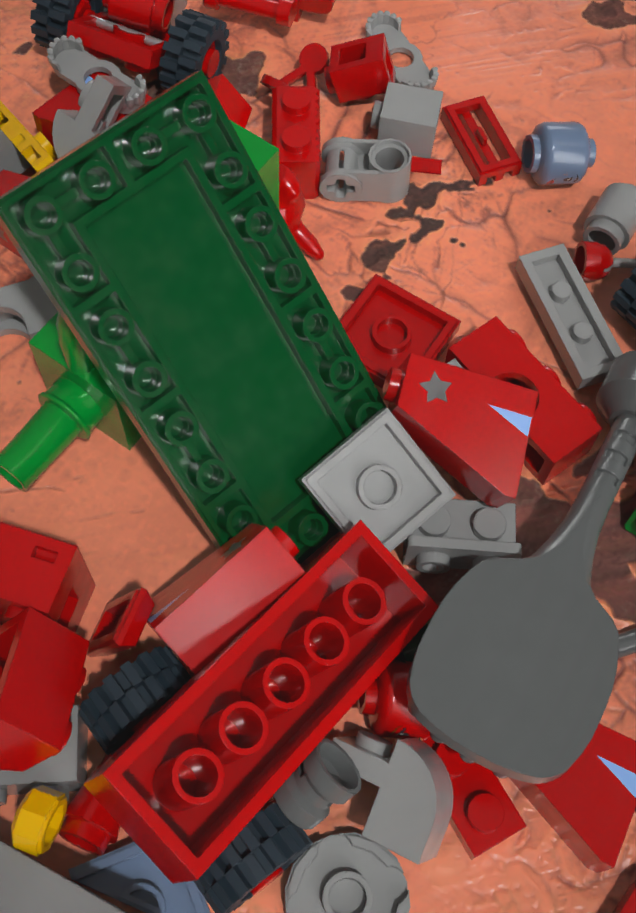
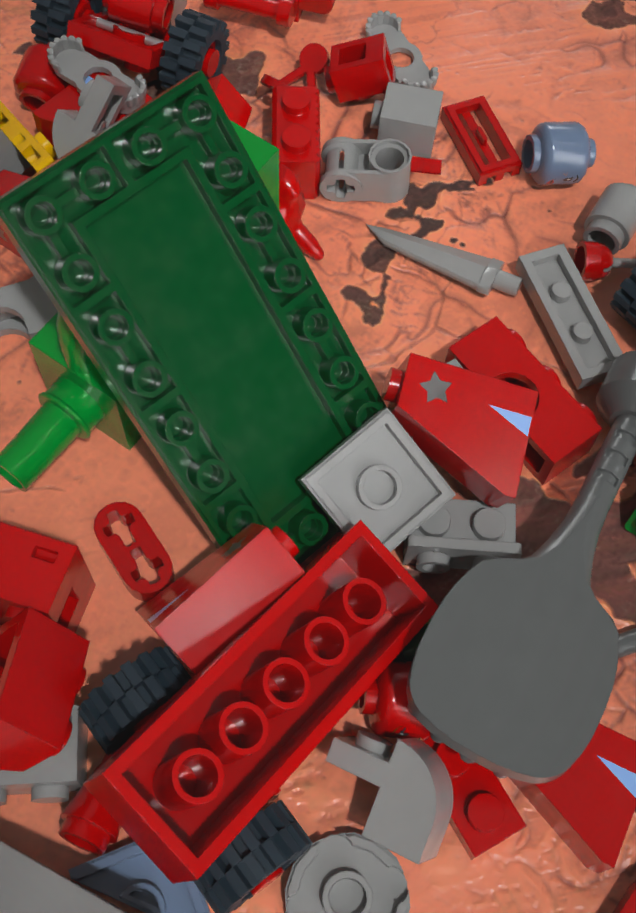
(36, 78): none -> red head
(38, 820): yellow tile -> none
(121, 624): red tile -> none
(123, 557): none -> red beam
(318, 782): dark grey wheel -> none
(391, 324): red tile -> none
(466, 267): none -> light grey bar

